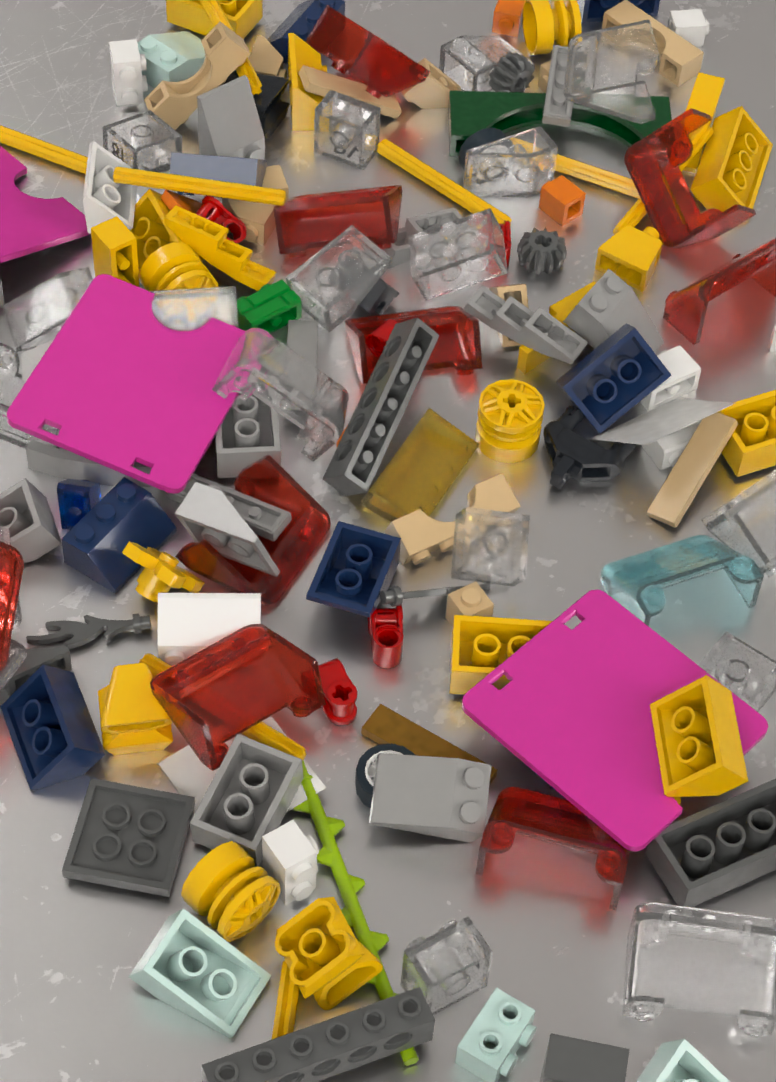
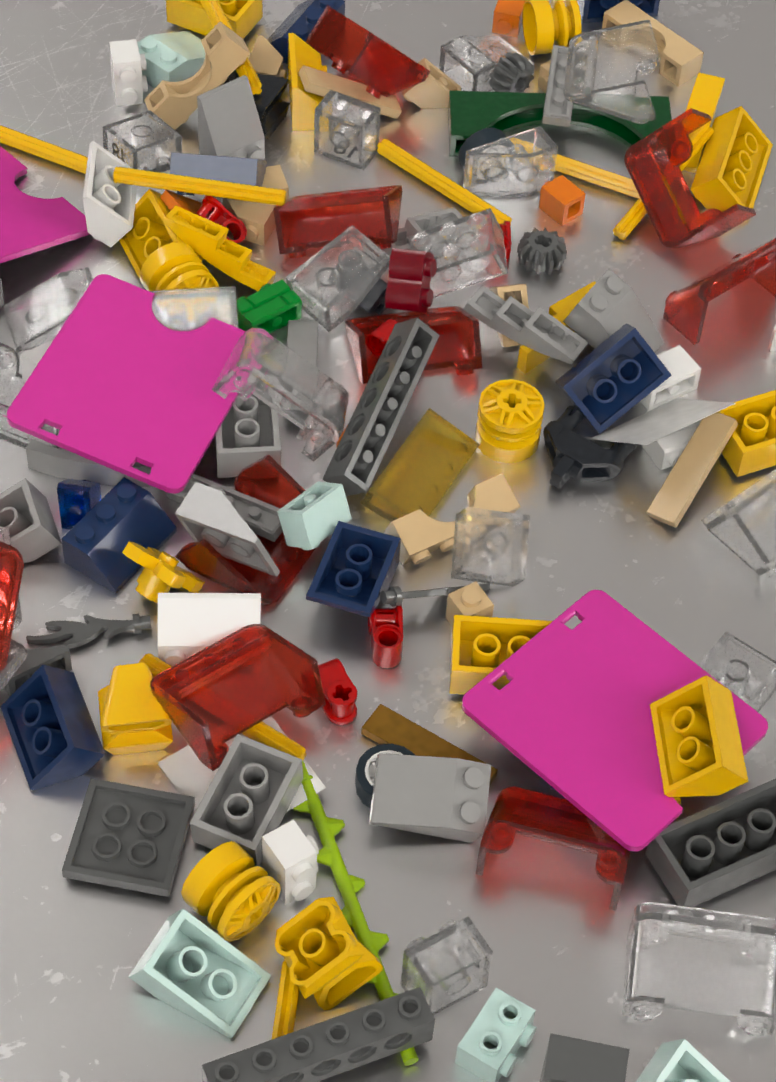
(115, 251): yellow brick -> none
(314, 515): none -> light aqua brick
(410, 280): none -> dark red brick
(631, 255): yellow torso -> none
(640, 578): clear light blue windscreen -> none
(689, 25): white brick -> none

